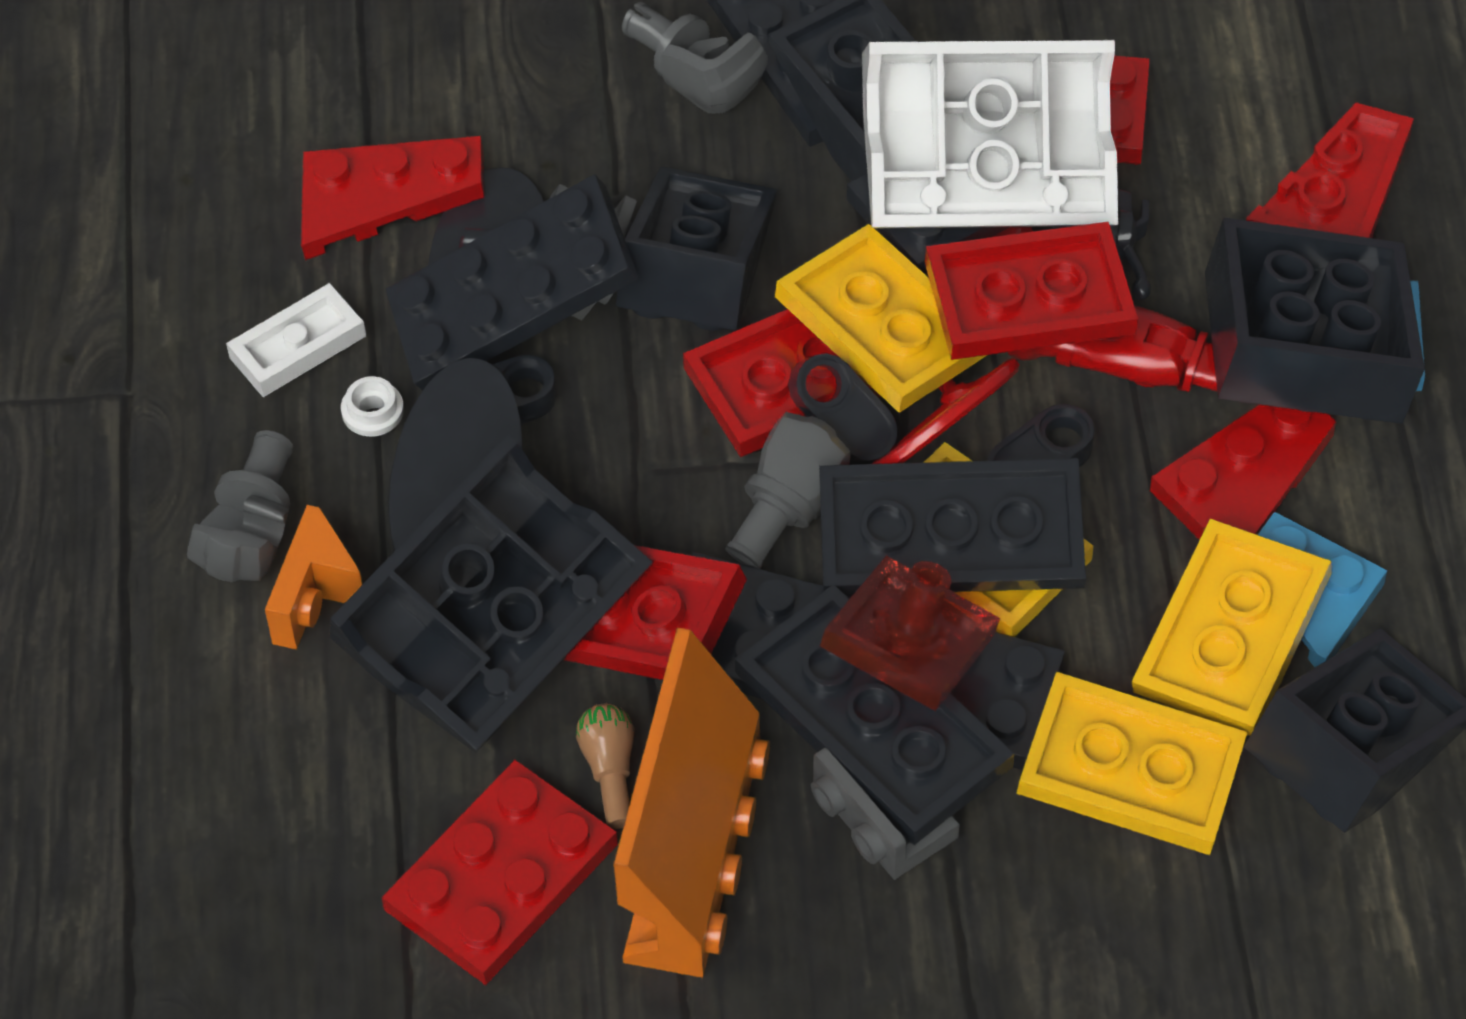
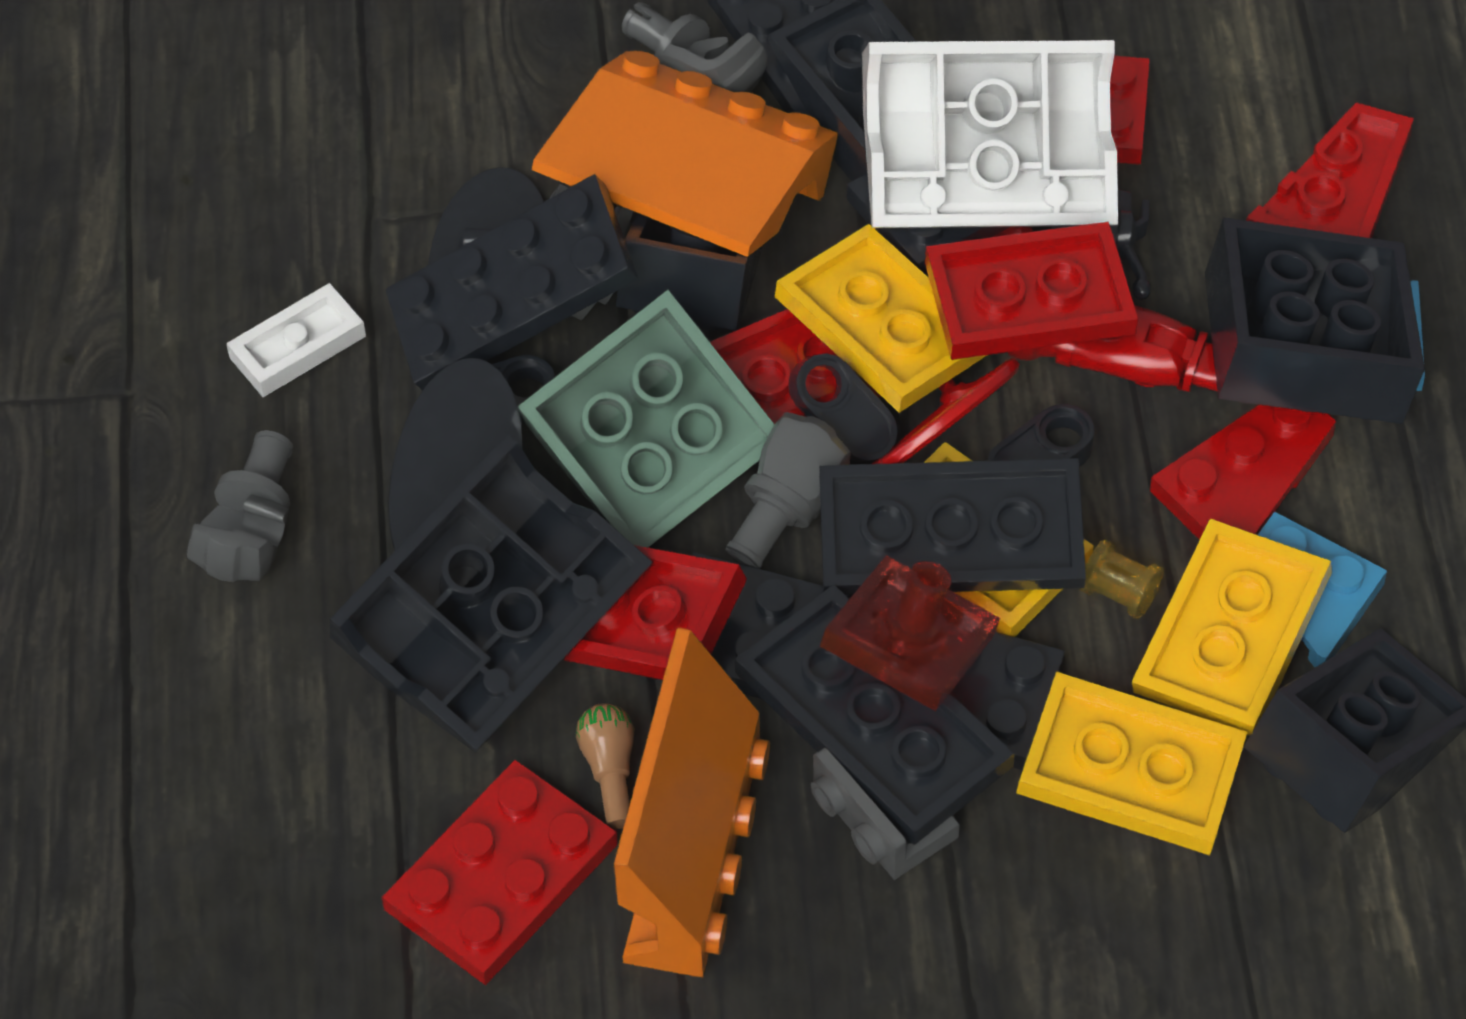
(312, 570): orange slope -> none
(368, 394): white plate -> none
(377, 184): red wing -> none
(649, 422): none -> sand green slope
(689, 151): none -> orange piece
(1122, 579): none -> clear yellow bush

